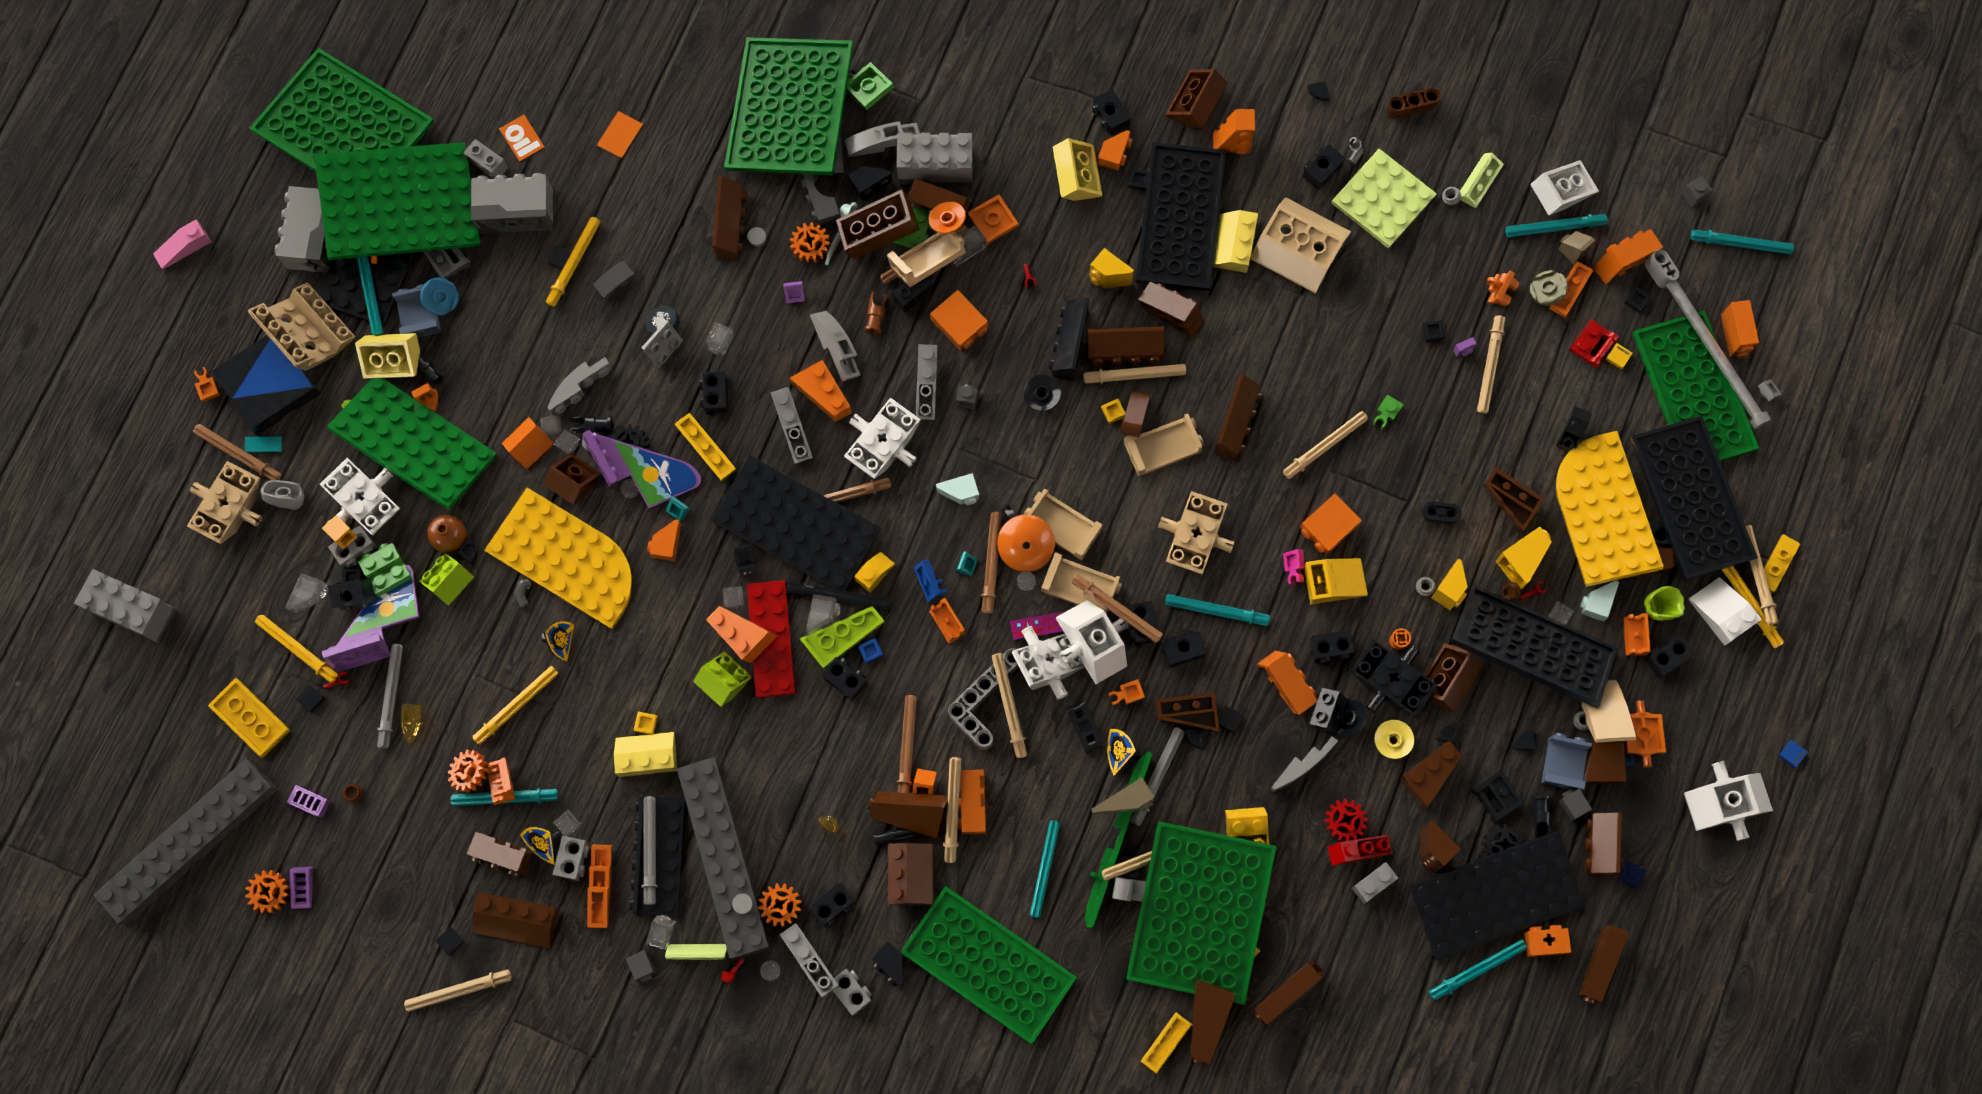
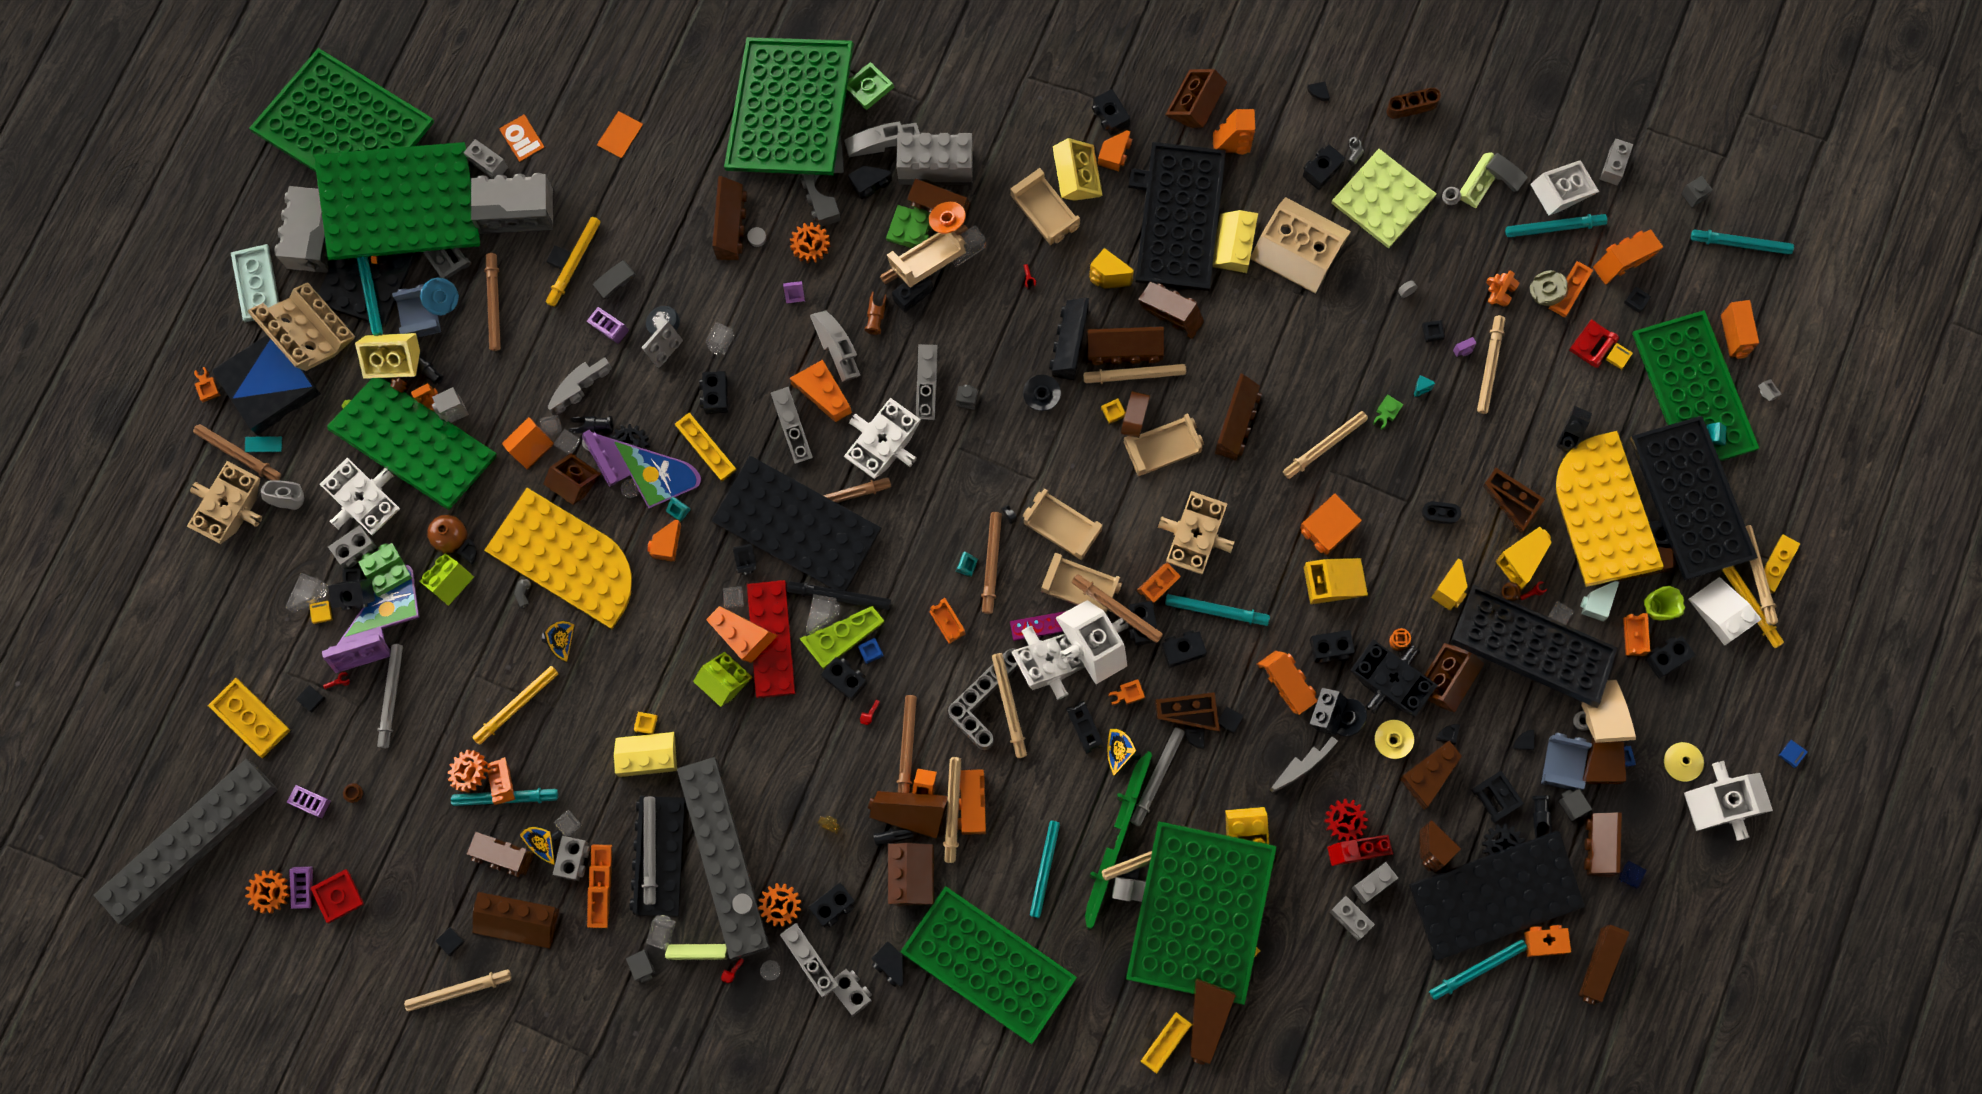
(125, 606): light grey piece -> none
(181, 244): bright pink slope -> none
(254, 278): none -> light aqua tile
(296, 648): yellow axle -> none
(320, 612): none -> yellow tile
(337, 896): none -> red plate
(339, 532): light orange brick -> none
(399, 384): none -> reddish brown plate
(411, 720): clear yellow plate -> none
(449, 406): none -> light grey brick
(493, 301): none -> medium nougat axle
(616, 333): none -> medium lavender slope
(844, 210): light aqua sword -> none
(866, 718): none -> red hand
(874, 571): yellow slope -> none
(877, 224): reddish brown slope -> none
(927, 580): blue plate -> none
(959, 321): orange brick -> none
(961, 489): light aqua slope -> none
(993, 219): orange plate -> none
(1026, 529): orange dish -> none
(1026, 581): clear plate -> none
(1044, 207): none -> tan panel
(1127, 800): dark tan slope -> none
(1159, 582): none -> orange hinge
(1289, 992): reddish brown slope -> none
(1293, 564): dark pink plate -> none
(1352, 918): none -> light grey brick
(1407, 289): none -> light grey tile
(1423, 386): none -> teal slope
(1428, 581): light grey plate -> none
(1504, 169): none -> dark grey slope
(1575, 246): dark tan slope -> none
(1616, 161): none -> light grey brick
(1648, 734): orange plate -> none
(1666, 275): flat silver piece -> none
(1674, 762): none -> light yellow dish
(1717, 433): none -> teal slope

